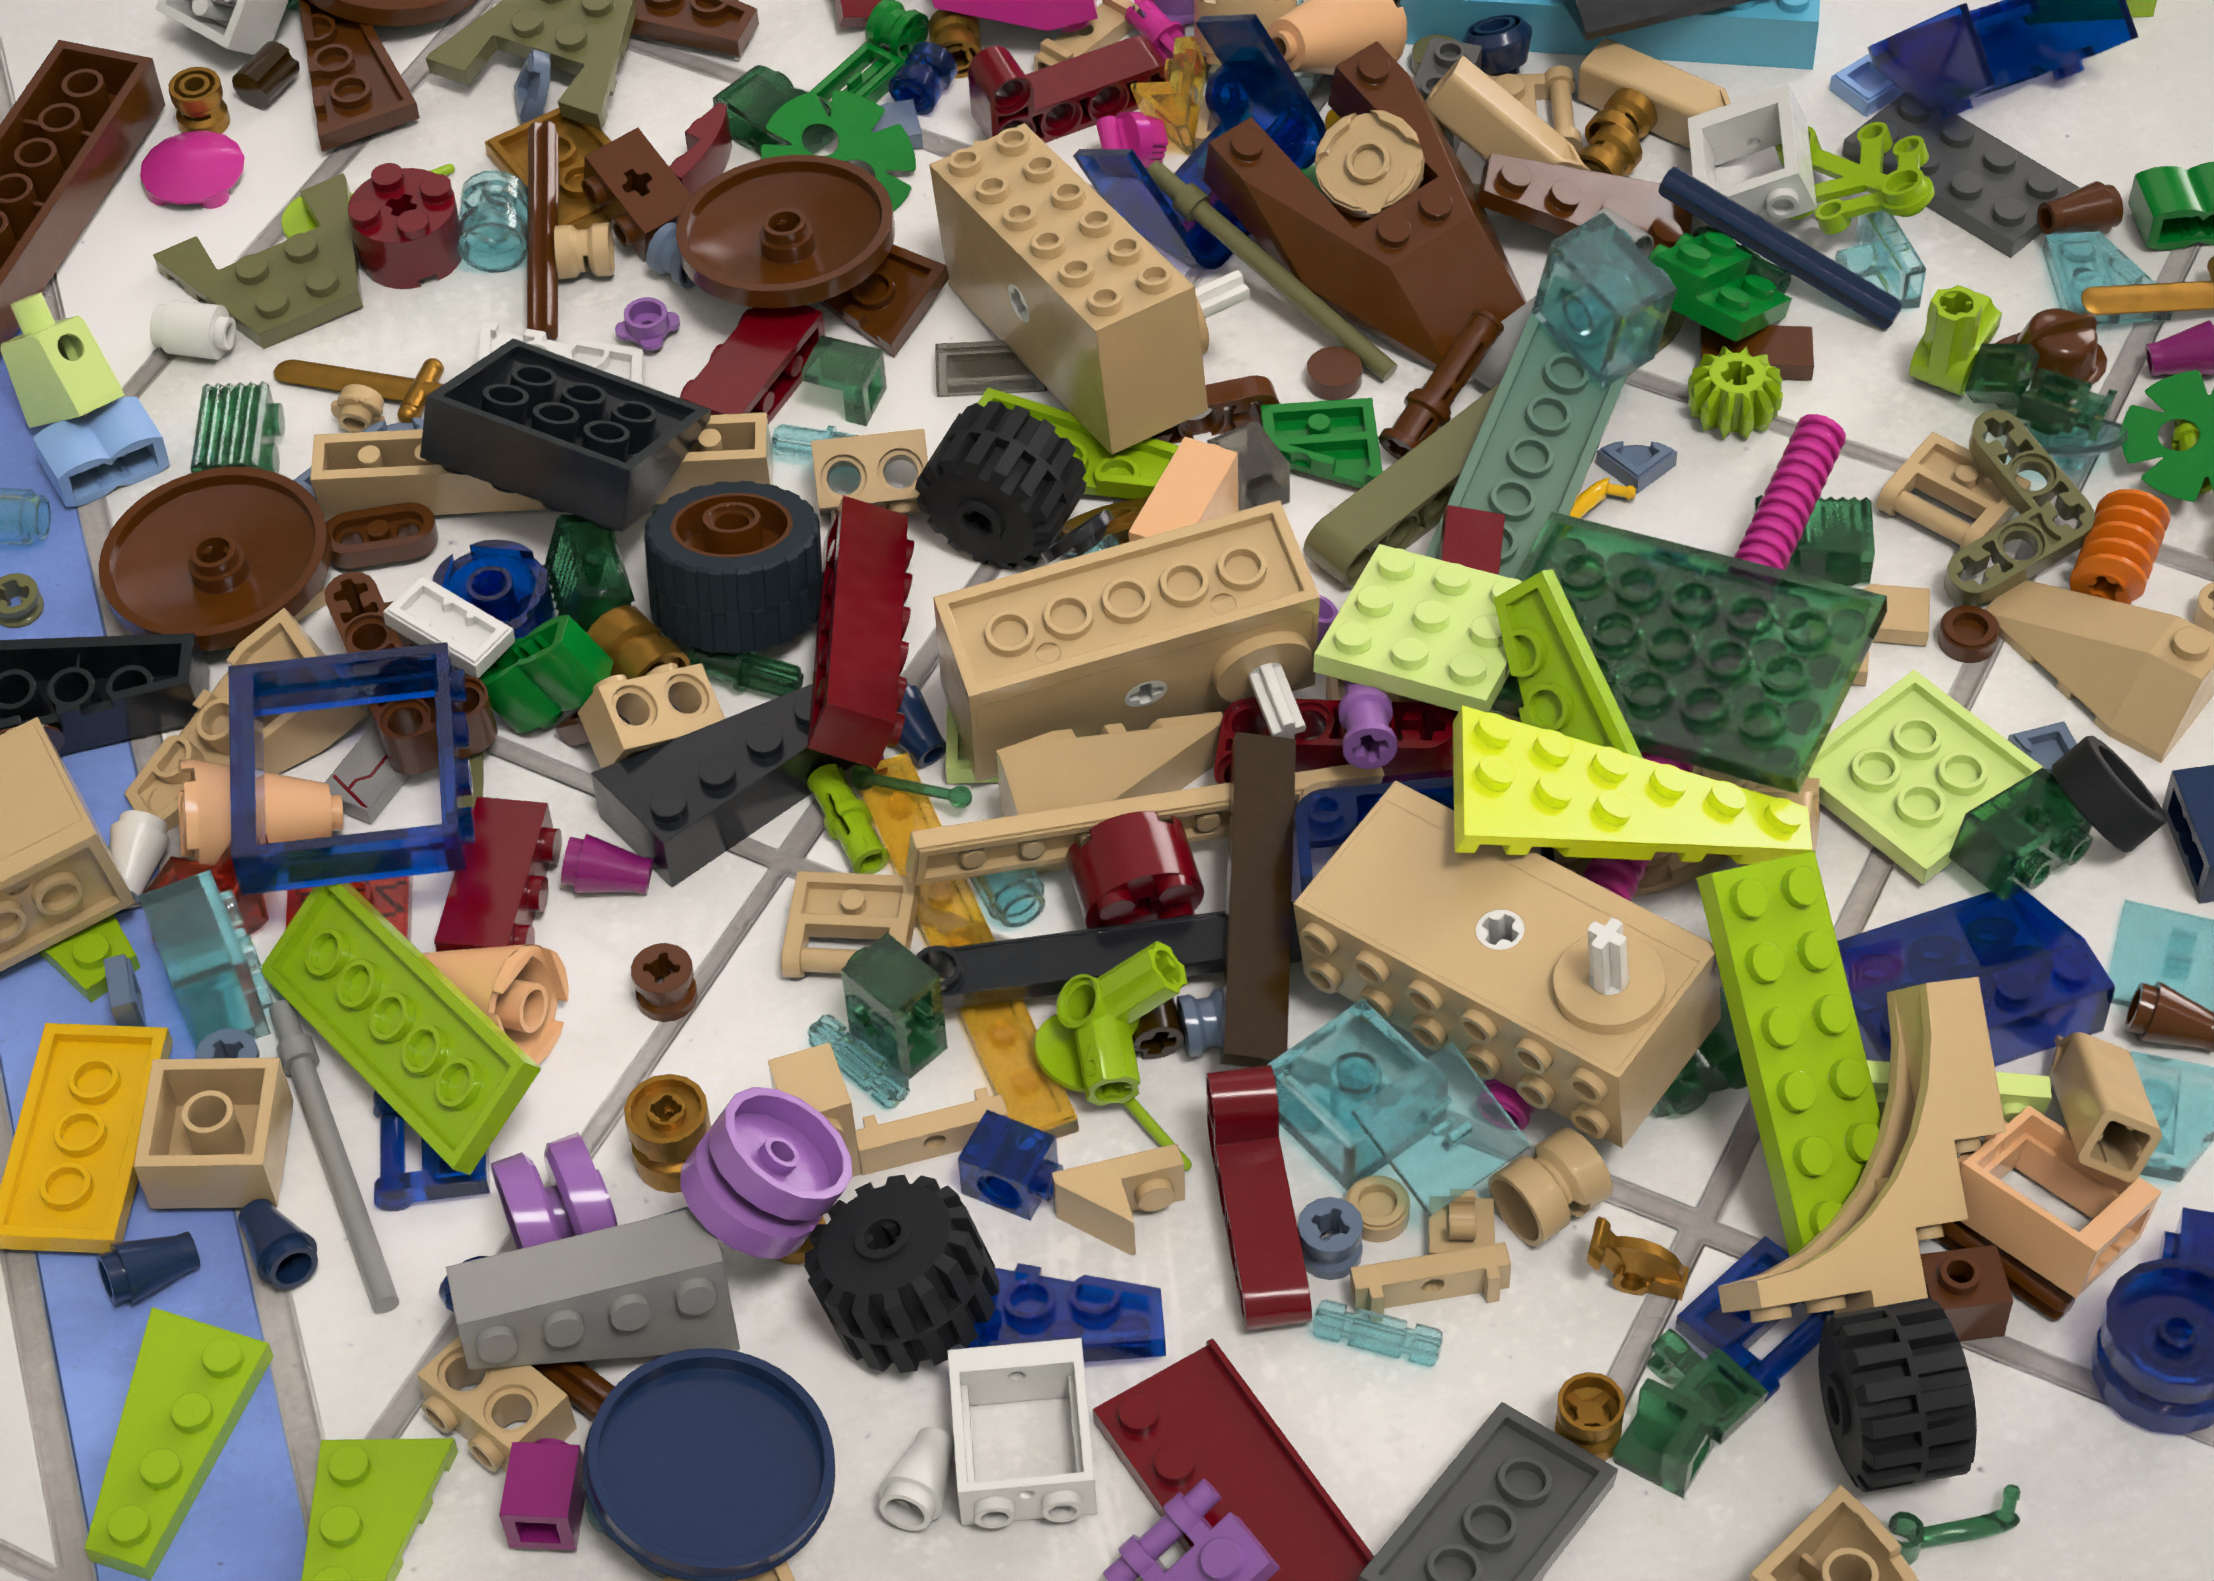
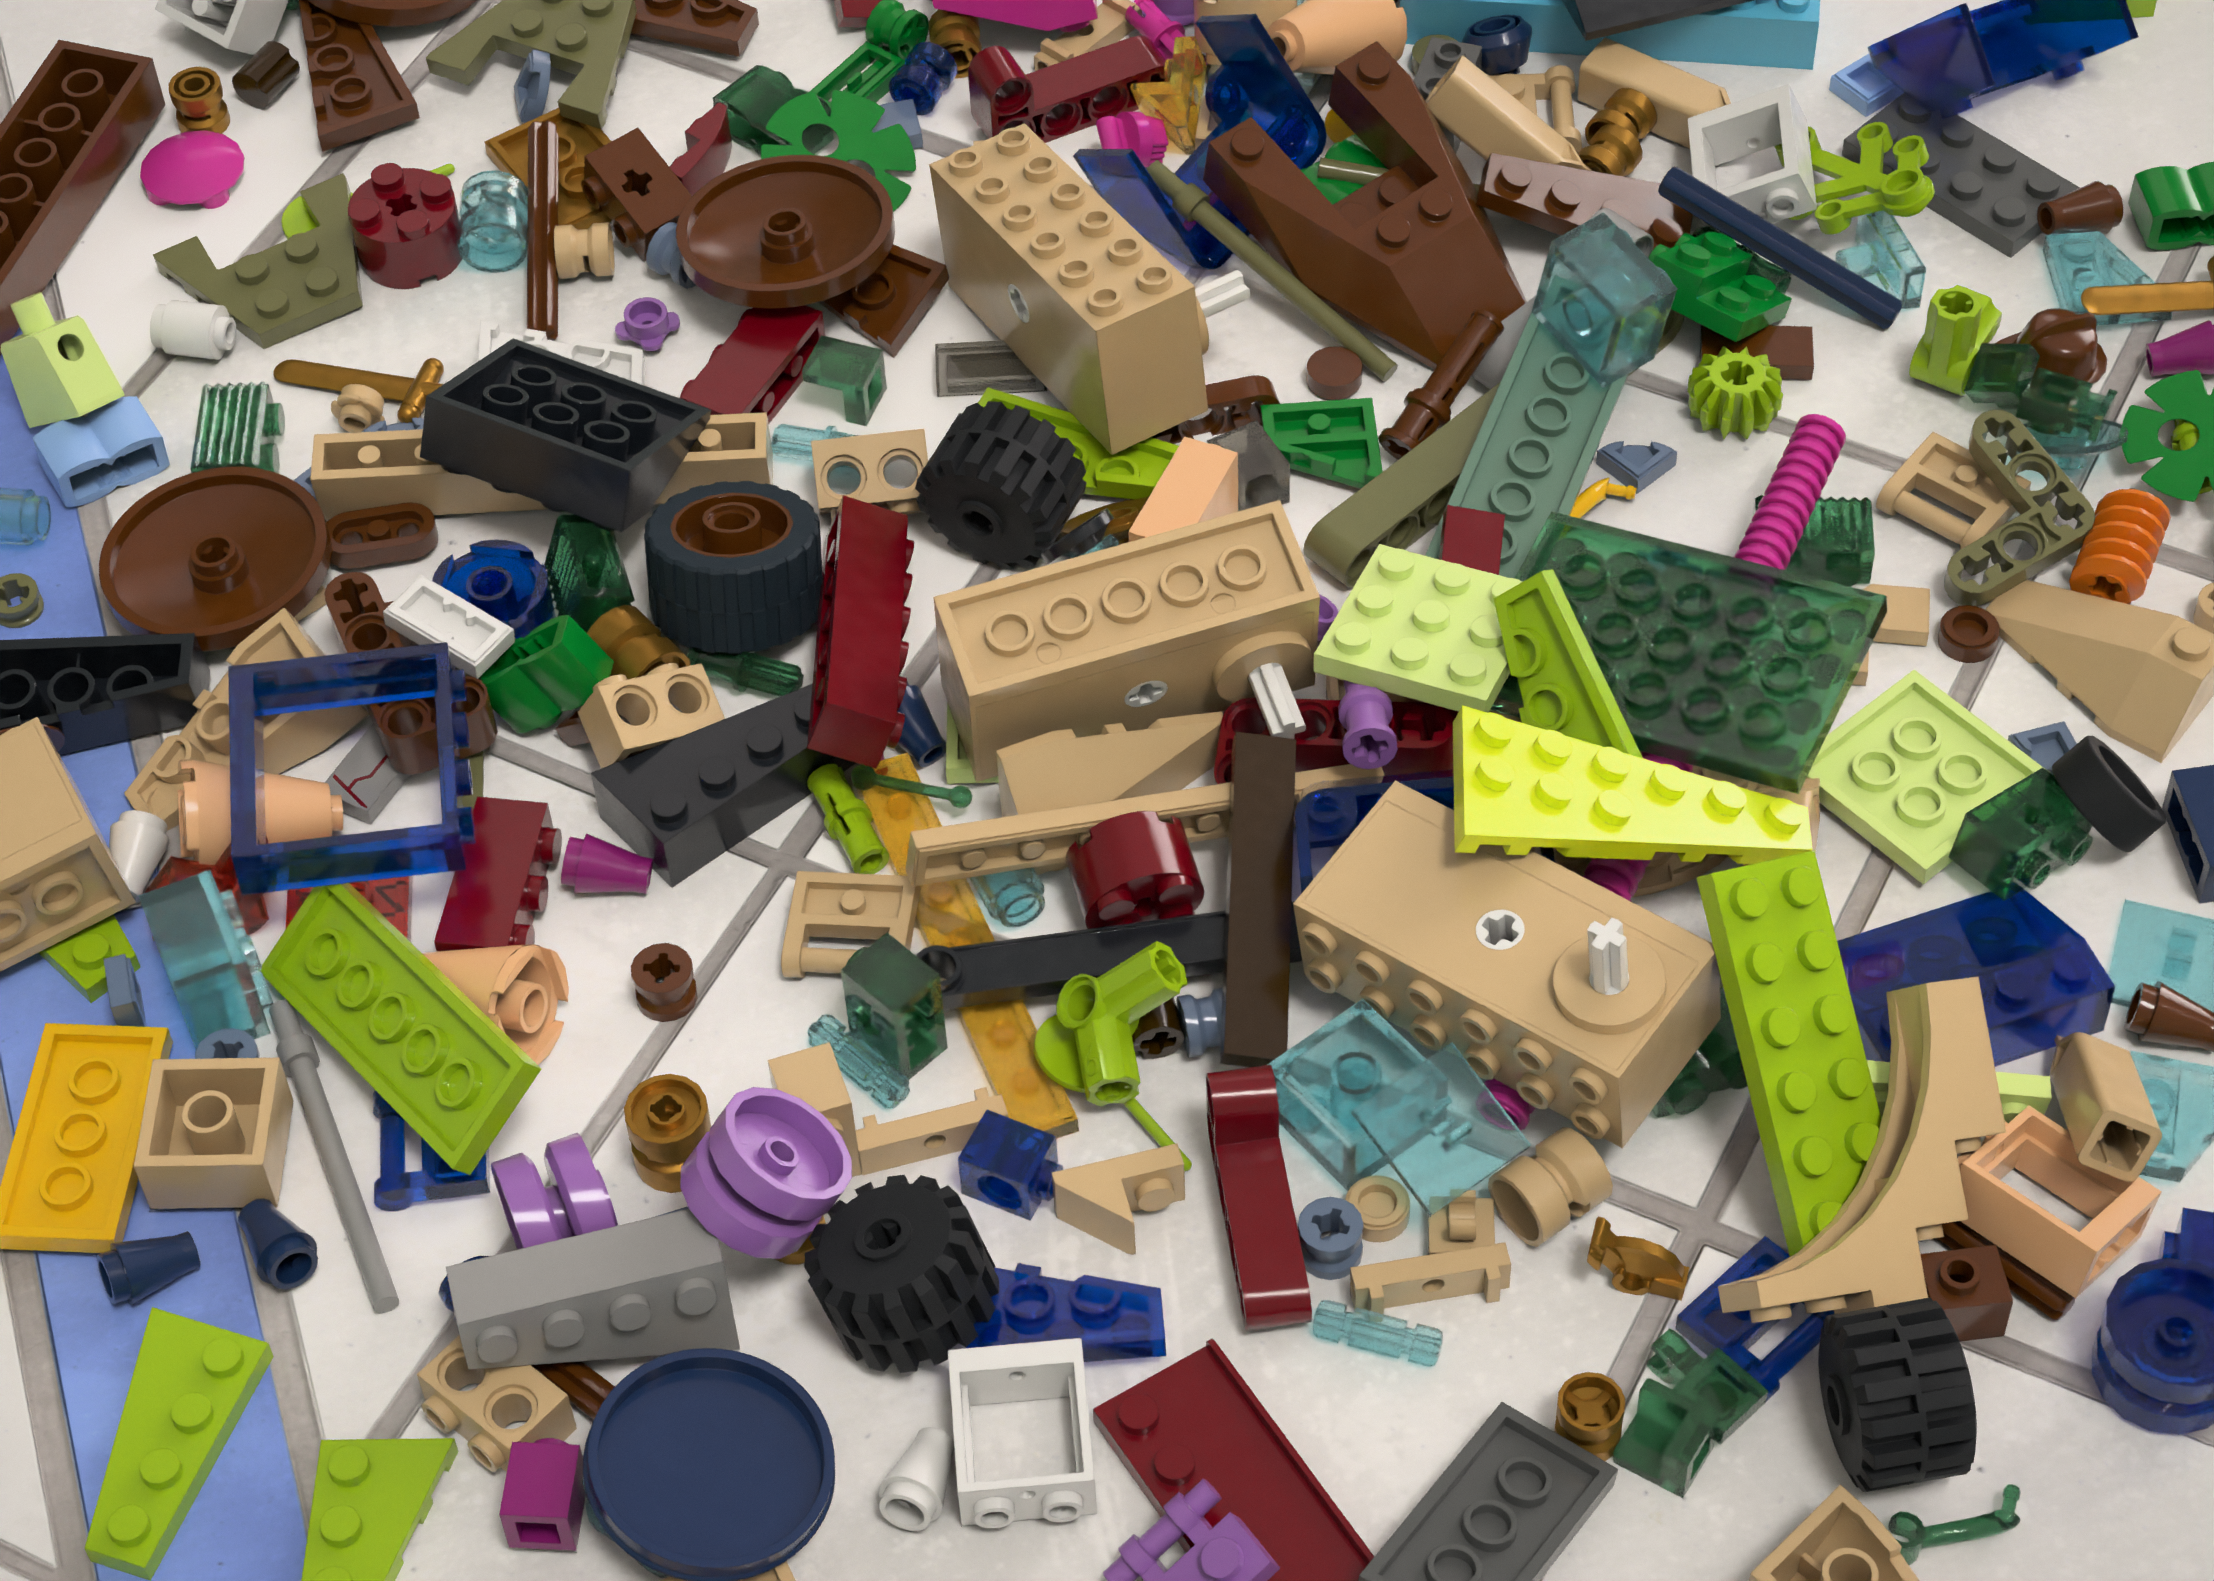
(1369, 163): tan tile -> none

